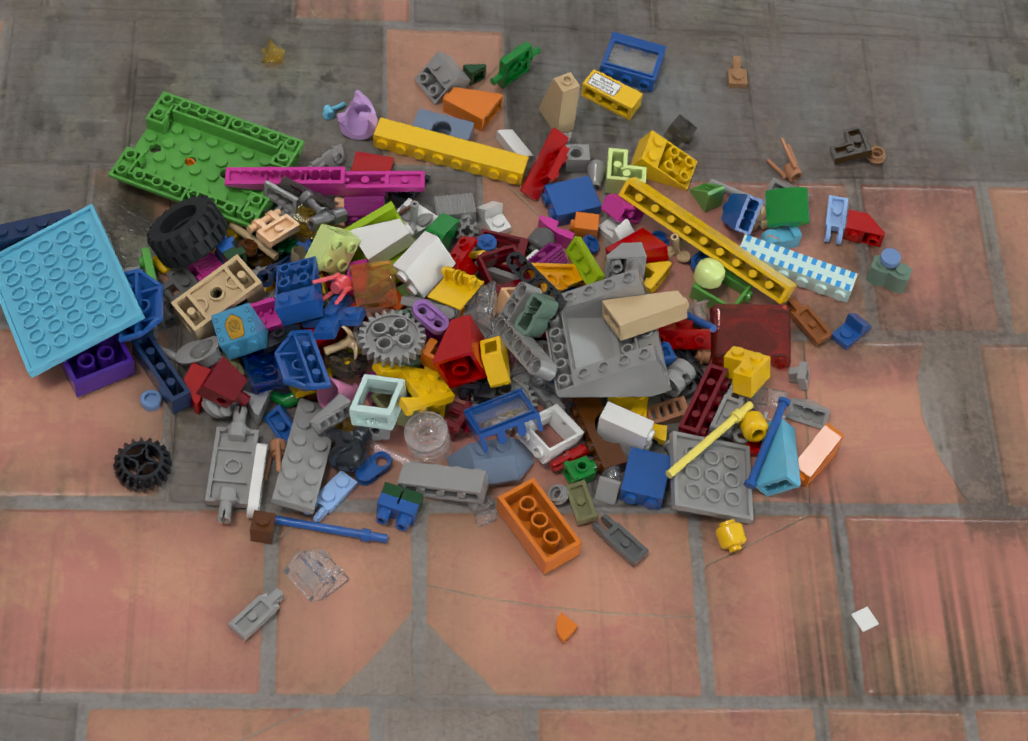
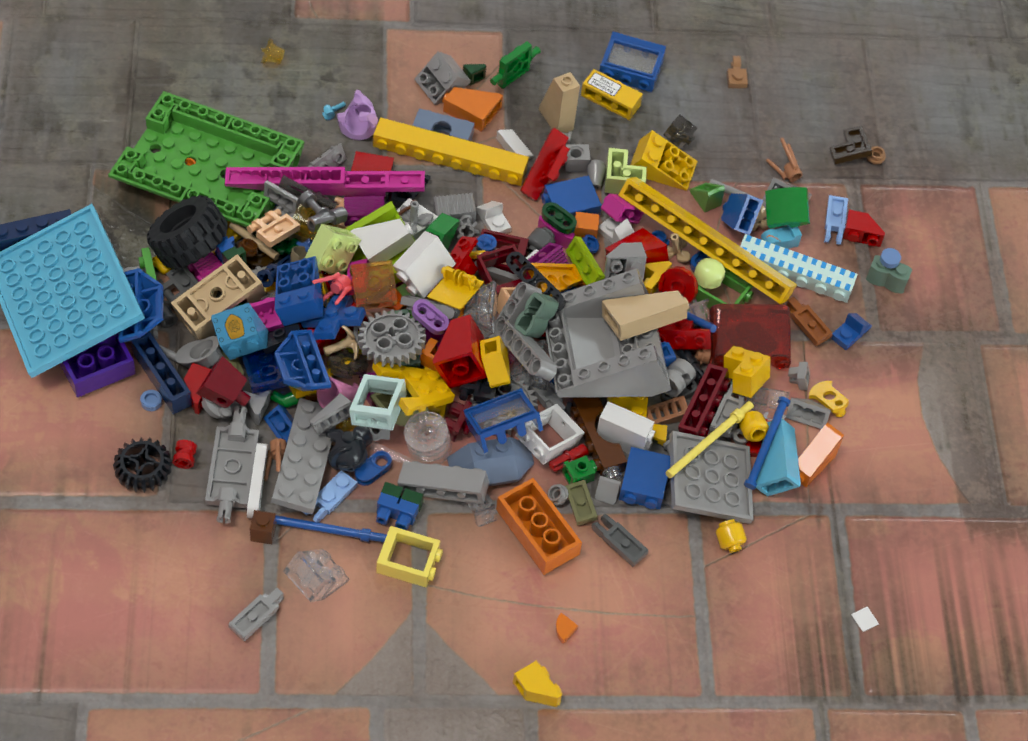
(184, 454): none -> red wheel
(403, 572): none -> light yellow window
(536, 686): none -> yellow slope
(559, 219): none -> dark green plate
(679, 279): none -> red tile
(836, 405): none -> yellow piece

